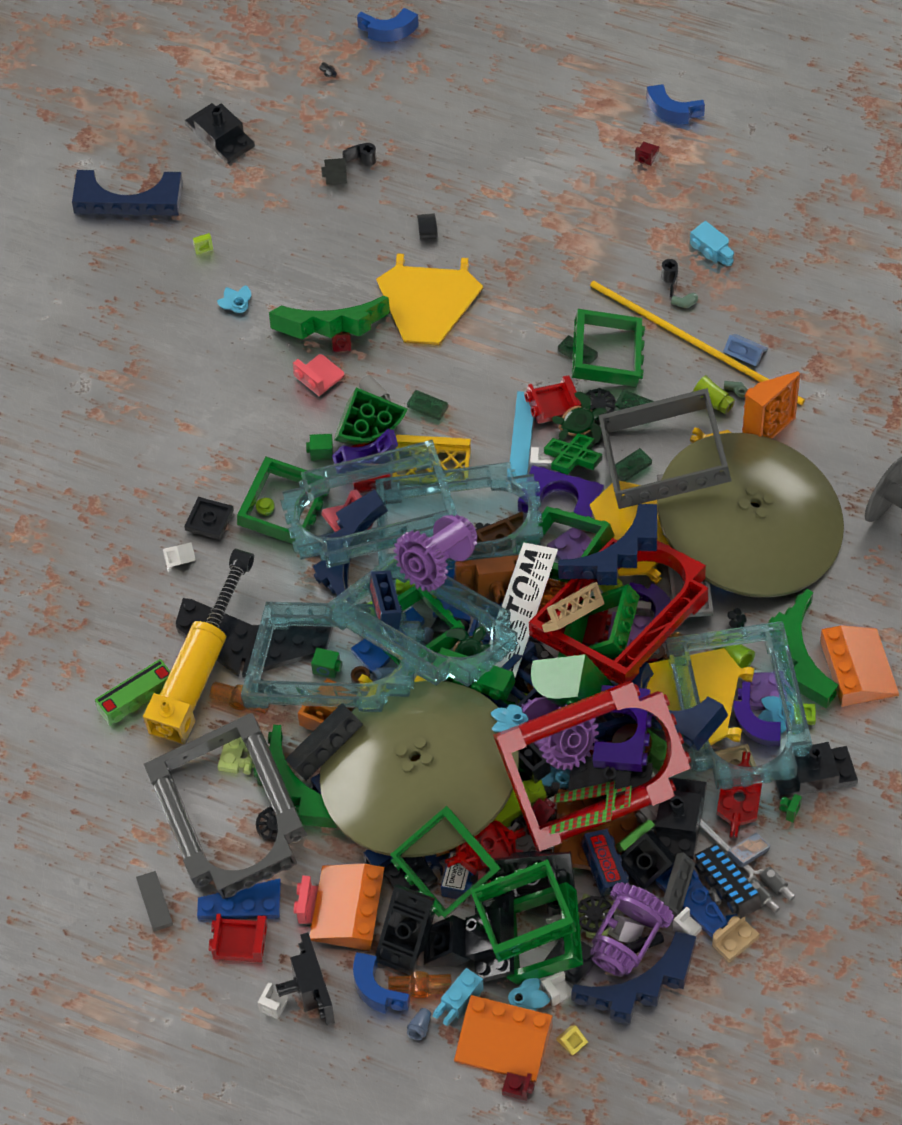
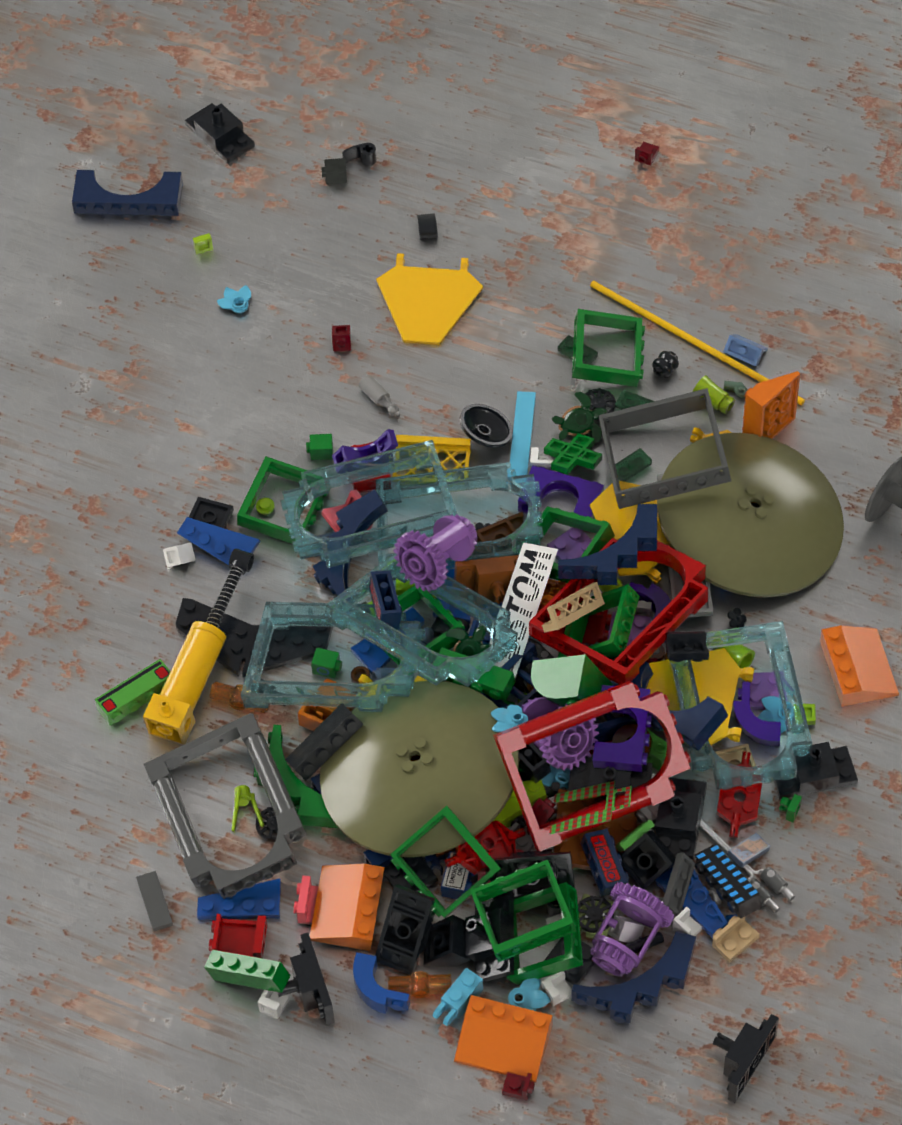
(216, 540): none -> blue wing
(232, 758): yellowish green plate -> none
(242, 798): none -> lime plant
(247, 971): none -> green brick
(317, 374): coral bracket -> none
(328, 69): black plant -> none
(328, 323): green arch -> none
(367, 418): green brick -> none
(391, 29): blue arch -> none
(419, 1024): sand blue cone -> none
(427, 405): clear green plate -> none
(485, 425): none -> black dish
(551, 399): red panel -> none
(572, 1039): light yellow slope -> none
(665, 364): none -> black piece
(670, 274): black panel -> none
(671, 110): blue arch -> none
(685, 302): sand green arm -> none
(686, 646): none -> black bracket
(712, 244): medium azure hinge -> none
(745, 1053): none -> black brick
(810, 678): green arch -> none

